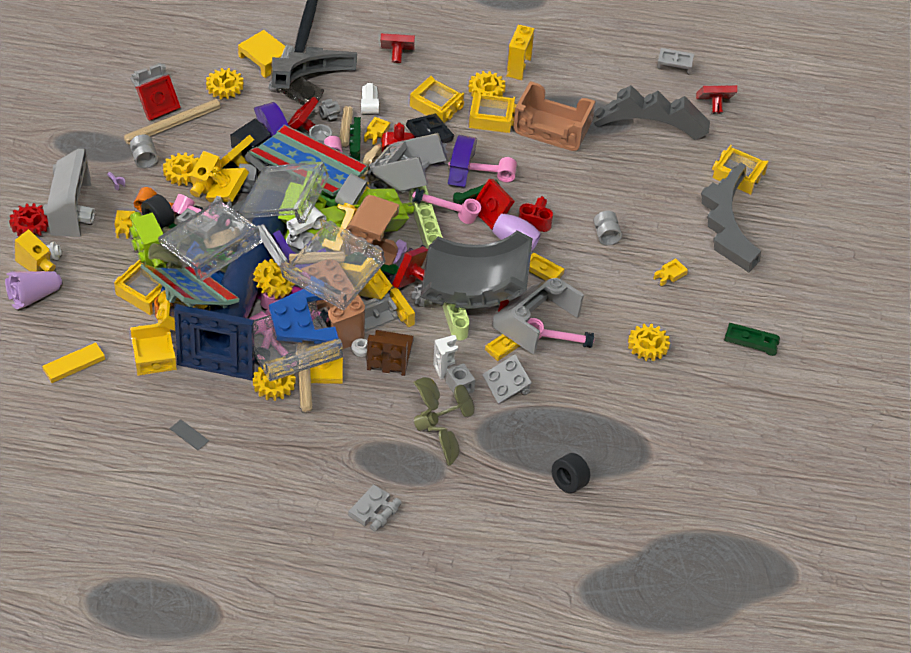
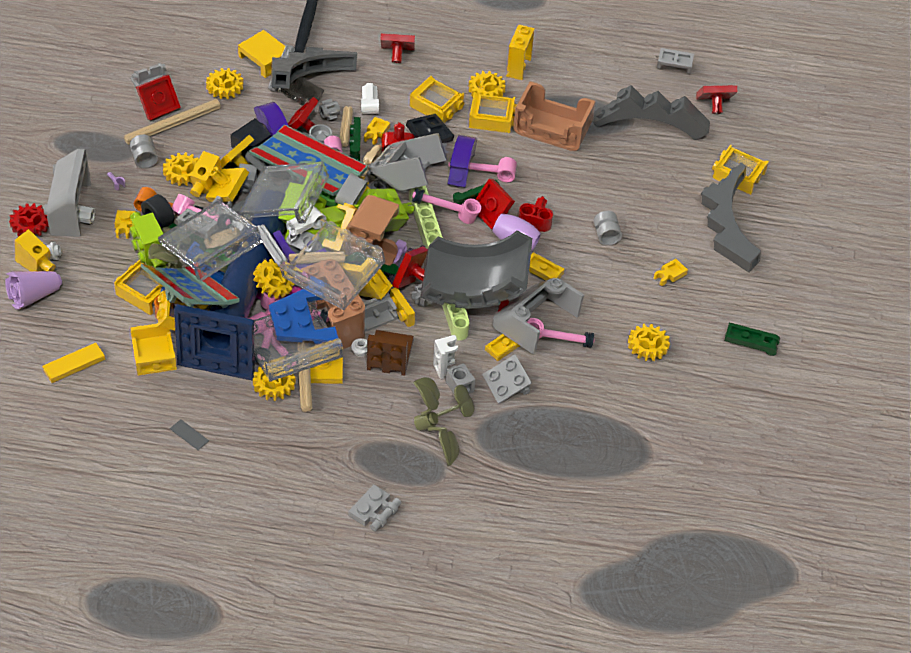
(570, 473): black tyre -> none

